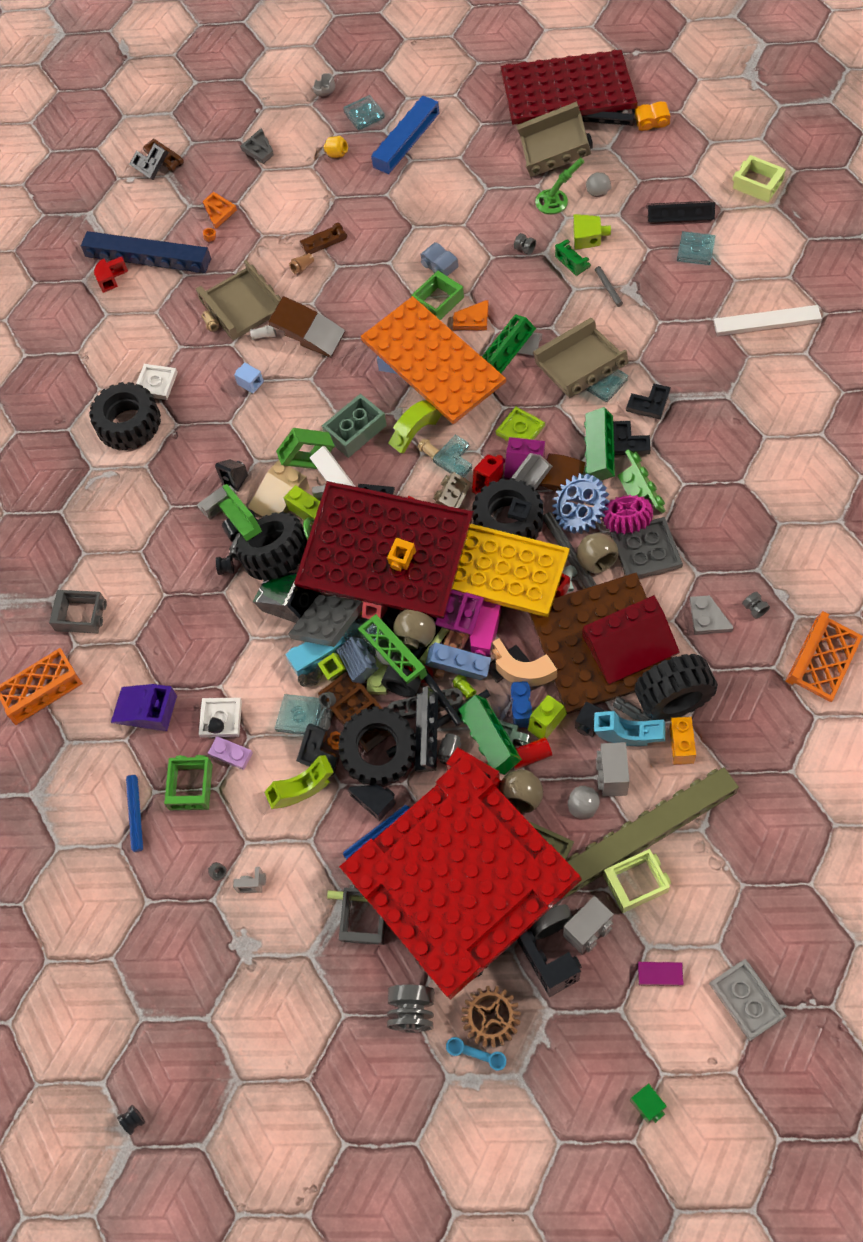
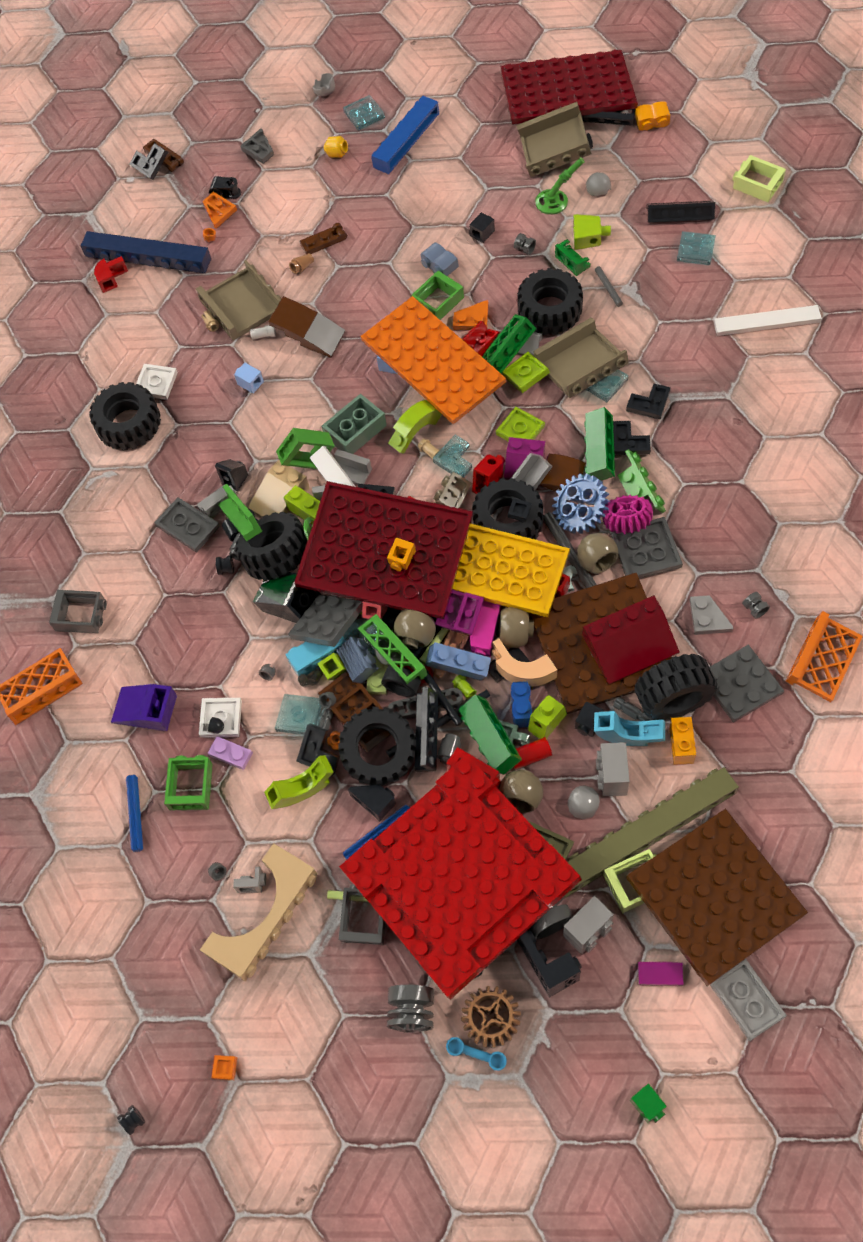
(187, 524): none -> dark grey plate
(224, 186): none -> black piece
(224, 1067): none -> orange tile
(243, 952): none -> tan arch
(267, 672): none -> dark grey hinge
(354, 466): none -> light grey panel
(480, 338): none -> red bracket
(482, 227): none -> black brick
(515, 627): none -> dark tan wheel
(525, 372): none -> lime tile
(550, 284): none -> black tyre
(716, 896): none -> reddish brown plate
(743, 683): none -> dark grey plate

